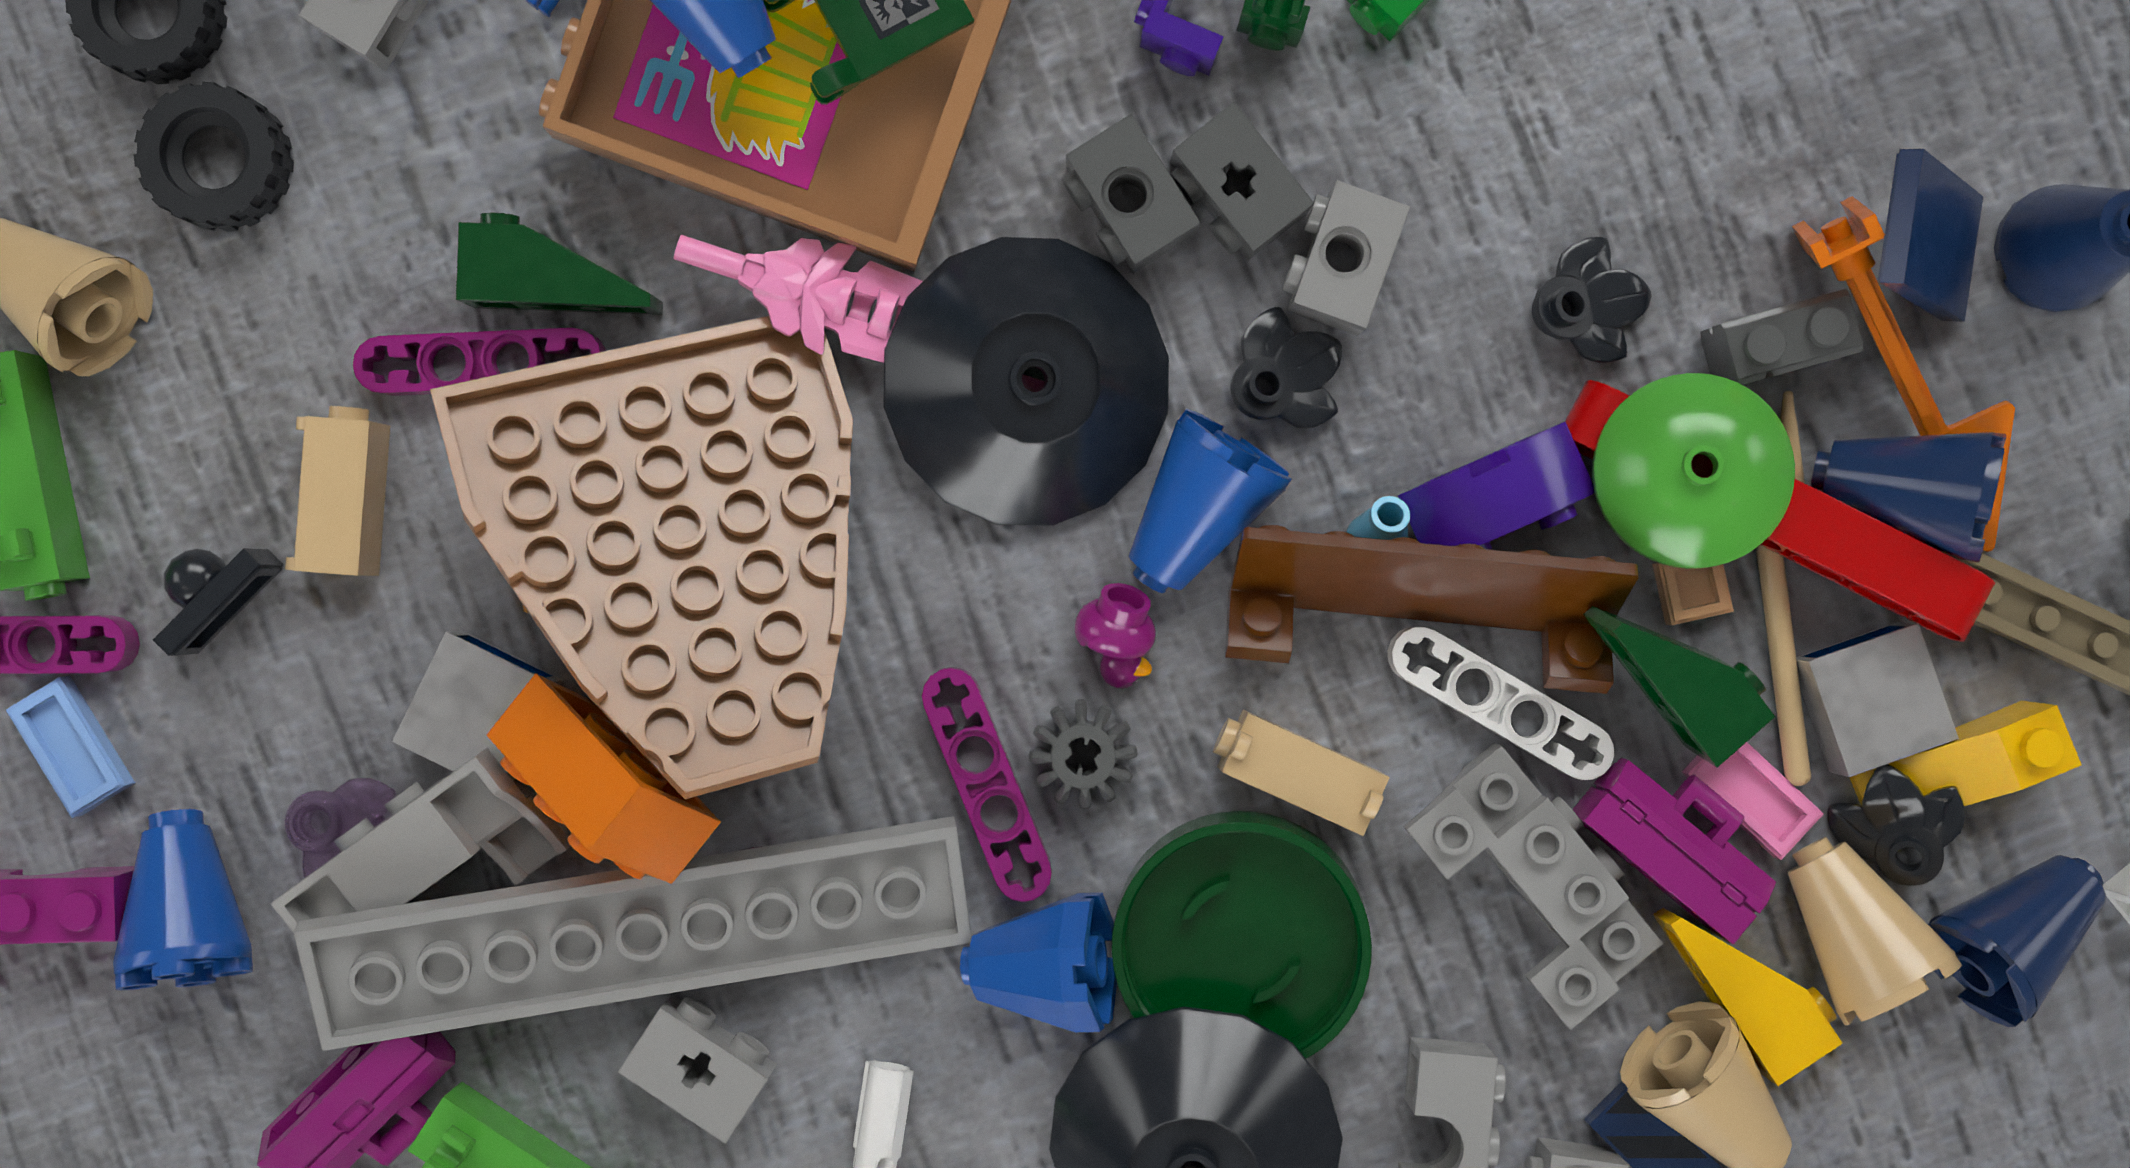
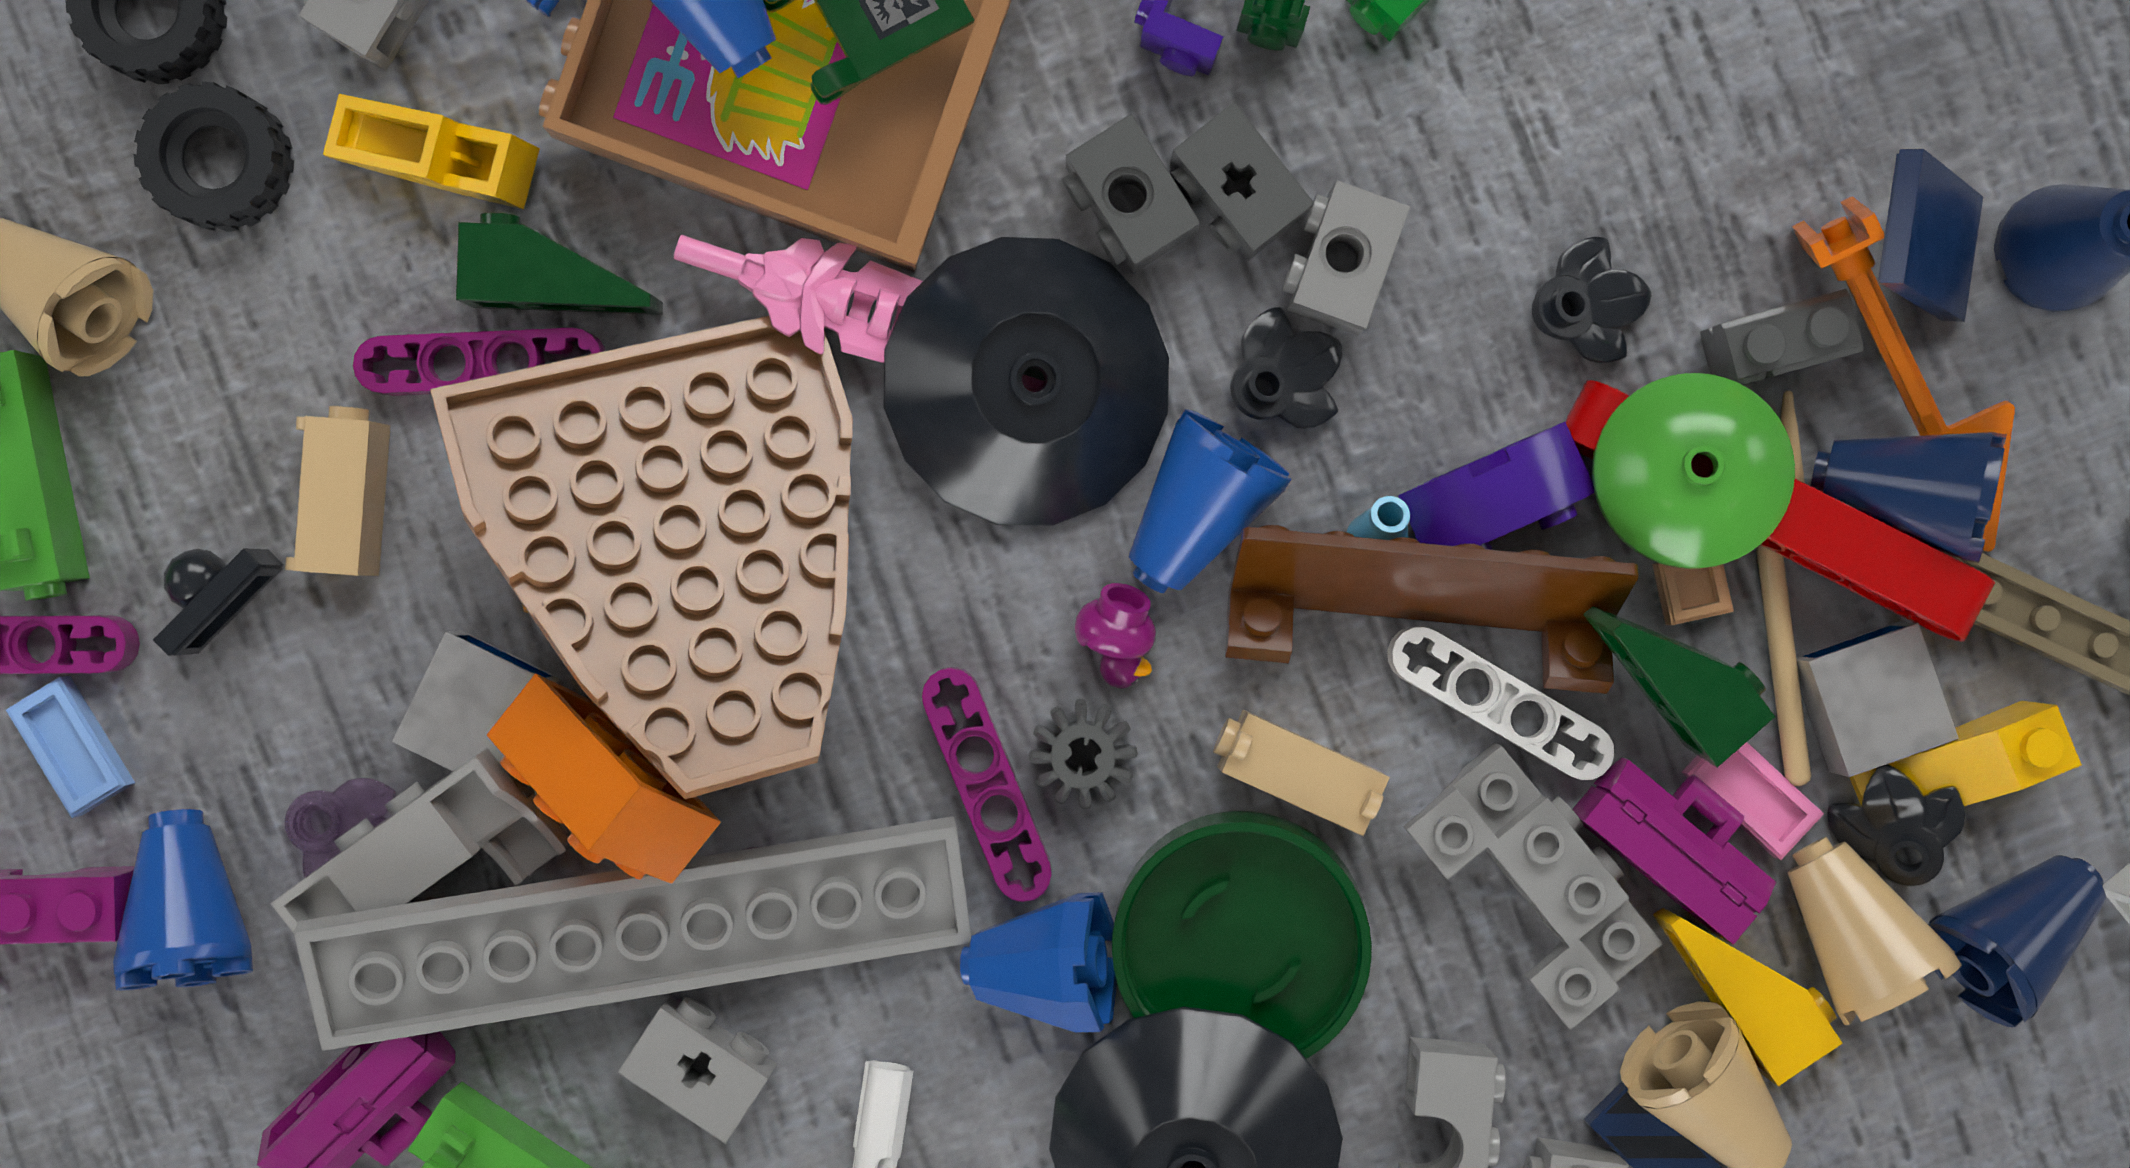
(432, 150): none -> yellow slope

